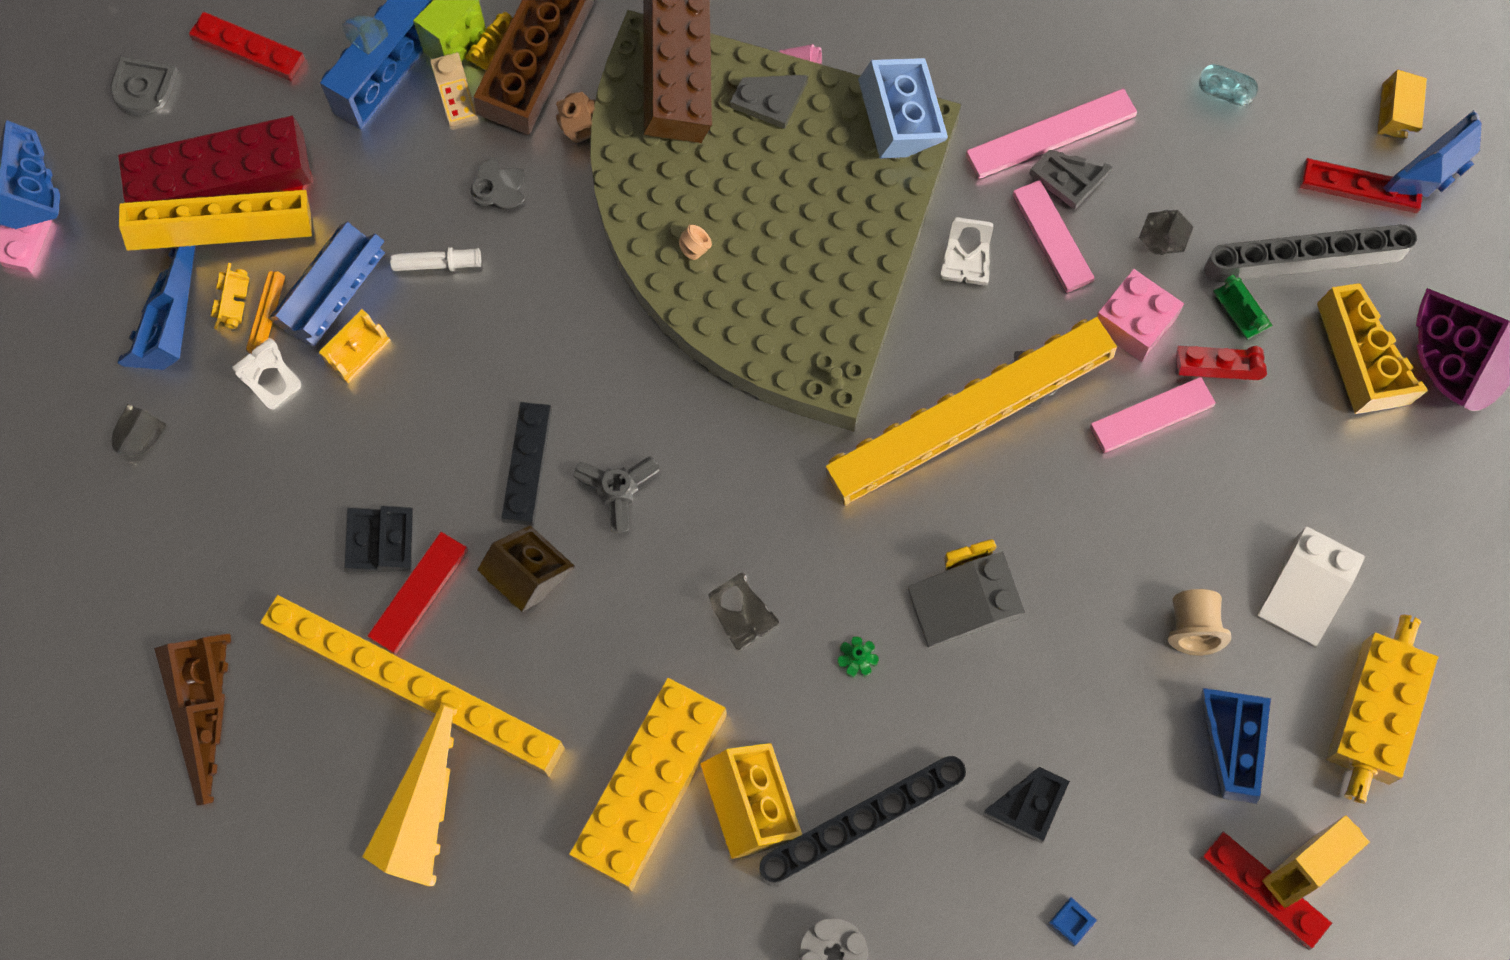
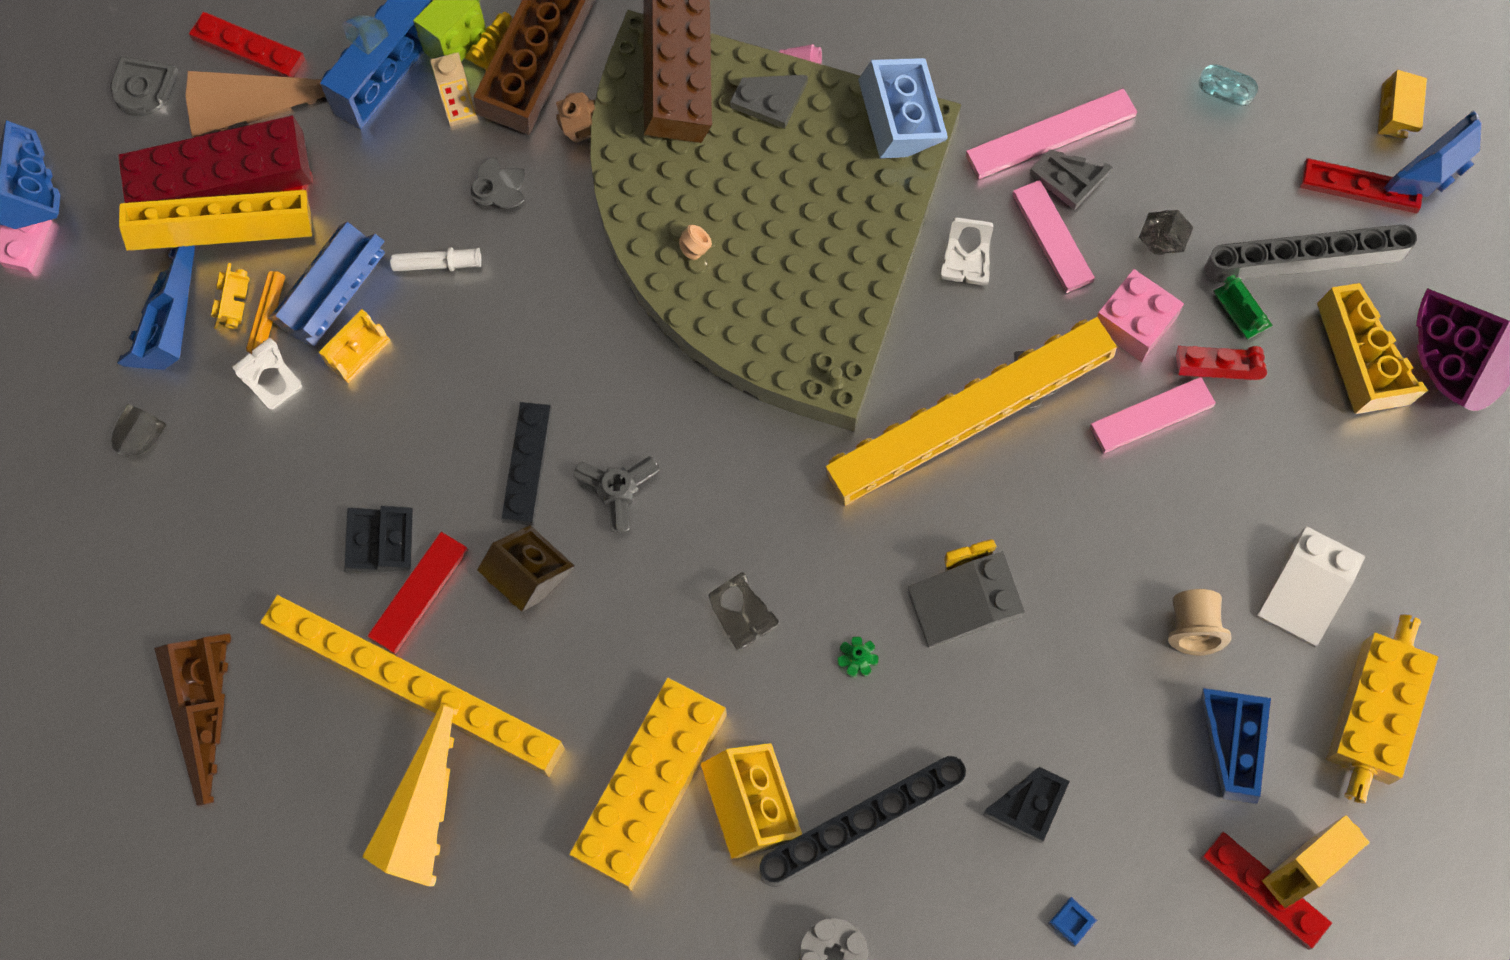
(228, 98): none -> medium nougat wedge

